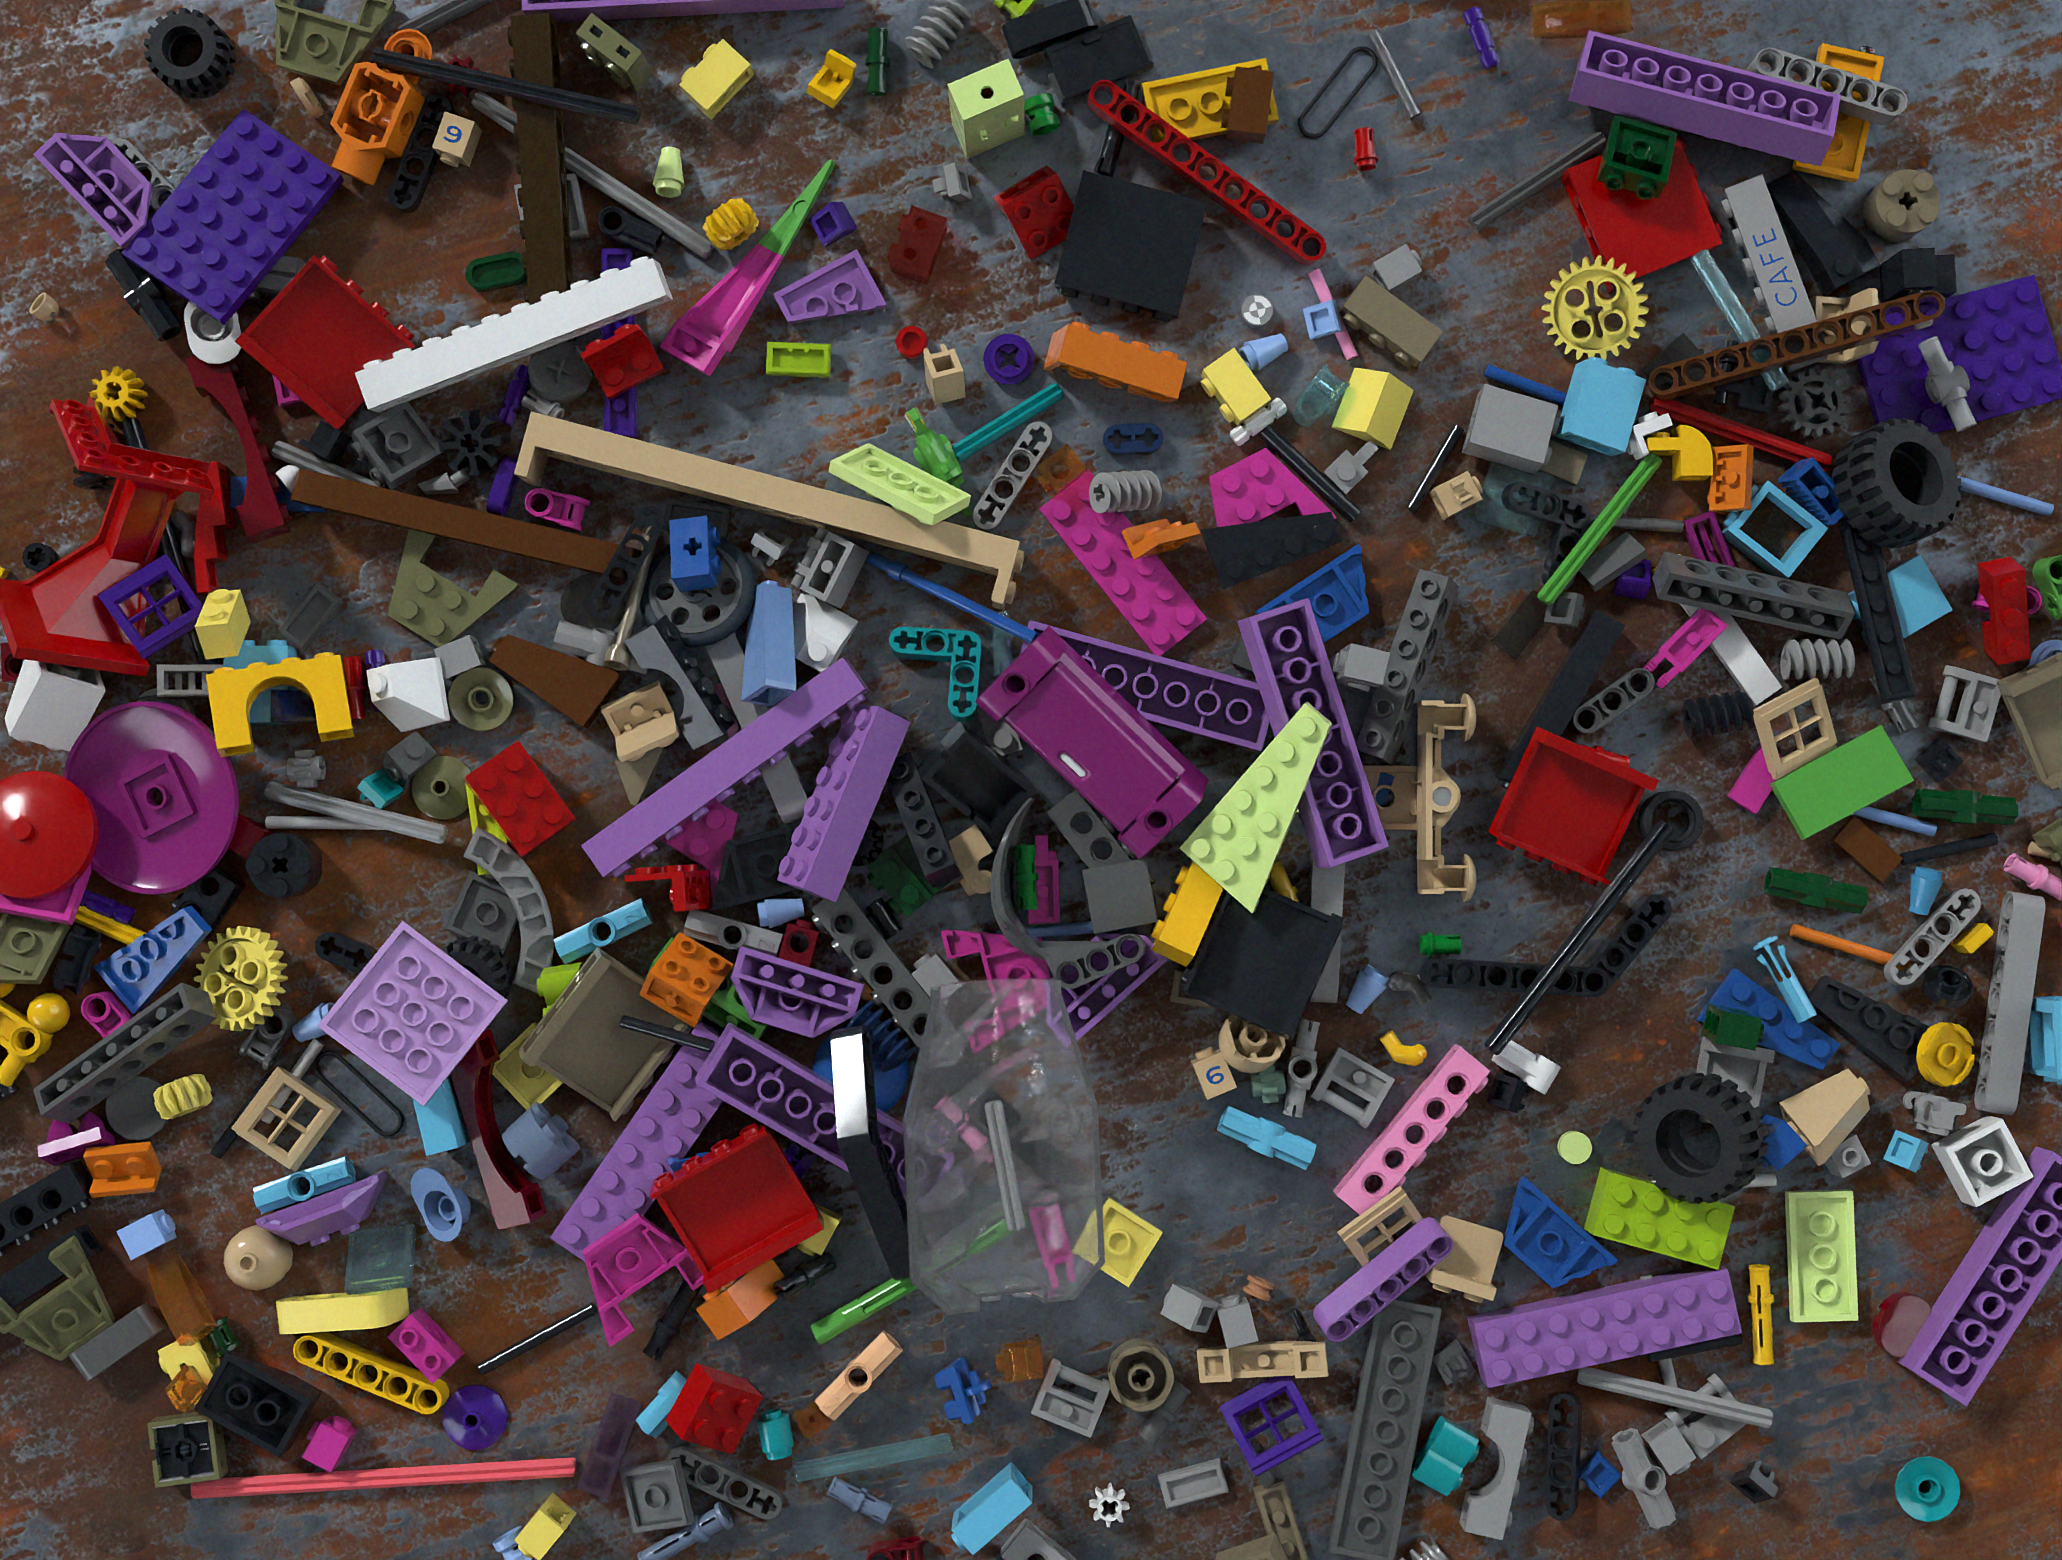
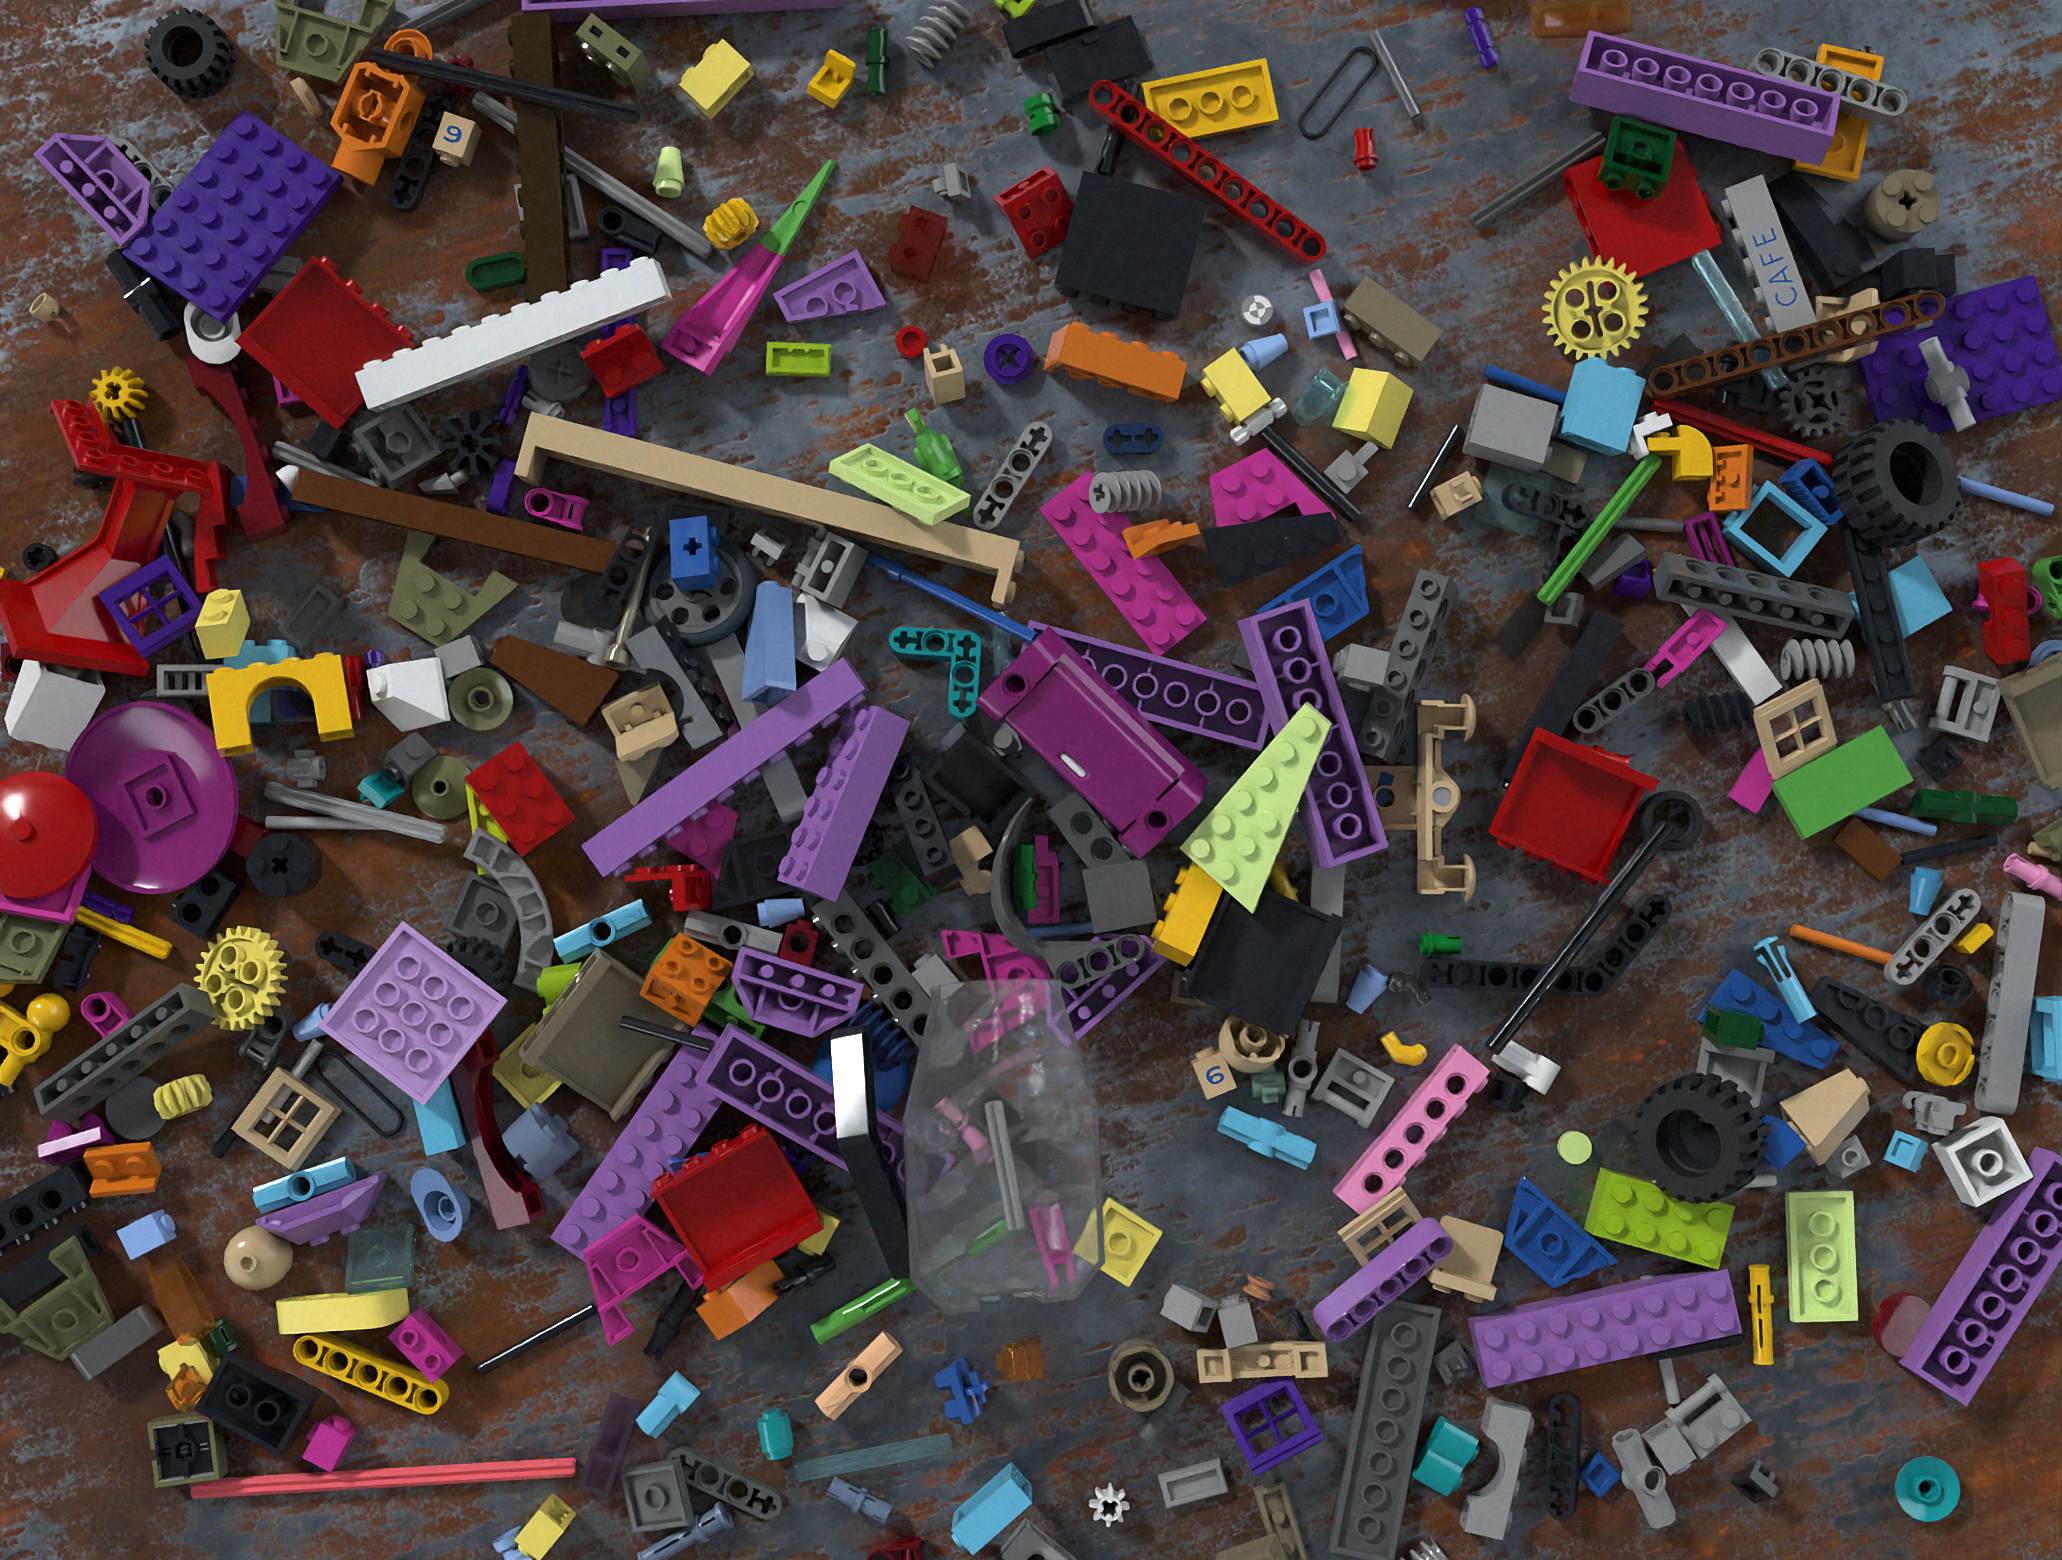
(153, 958): blue wing -> none
(487, 1408): dark purple dish -> none
(714, 1408): red brick -> none
(809, 1428): clear orange plate -> none
(832, 223): dark purple slope -> none
(987, 108): yellowish green brick -> none
(1007, 421): teal axle -> none
(1066, 457): clear orange brick -> none
(1066, 1407): light grey plate -> none
(1249, 105): reddish brown brick -> none
(1396, 269): light grey brick -> none
(1675, 1397): light grey axle -> none
(1815, 890): dark green piece -> none

